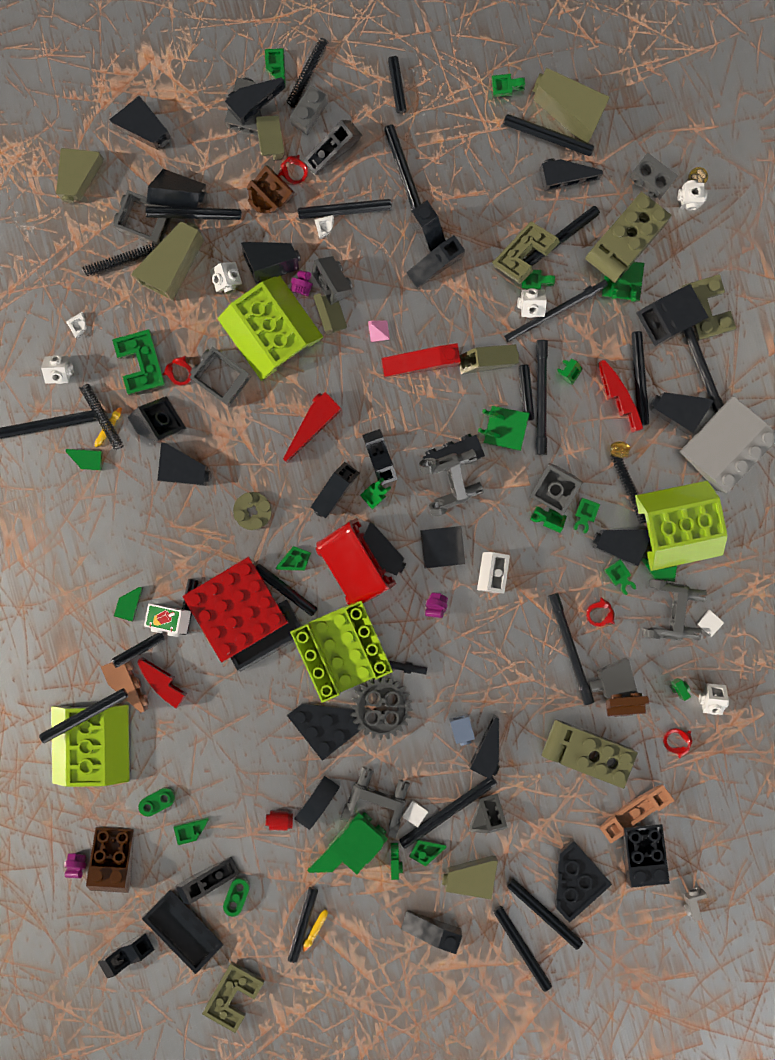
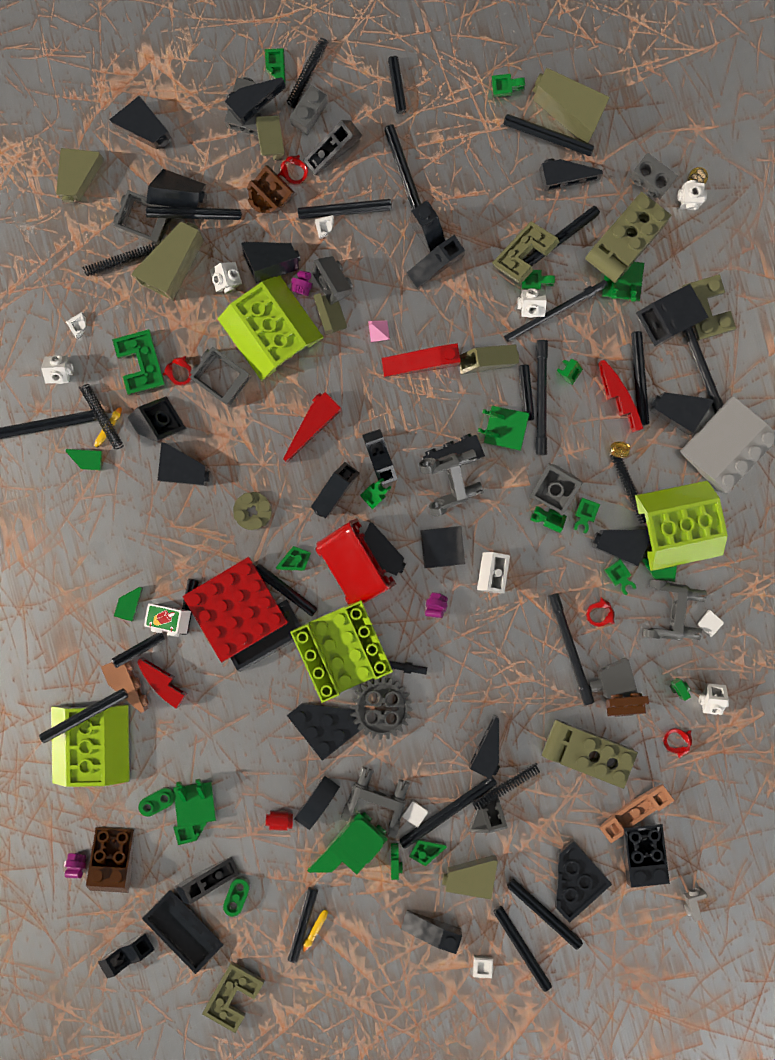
(194, 803): none -> green plate
(462, 729): sand blue brick -> none
(483, 967): none -> white tile
(493, 792): none -> black piece

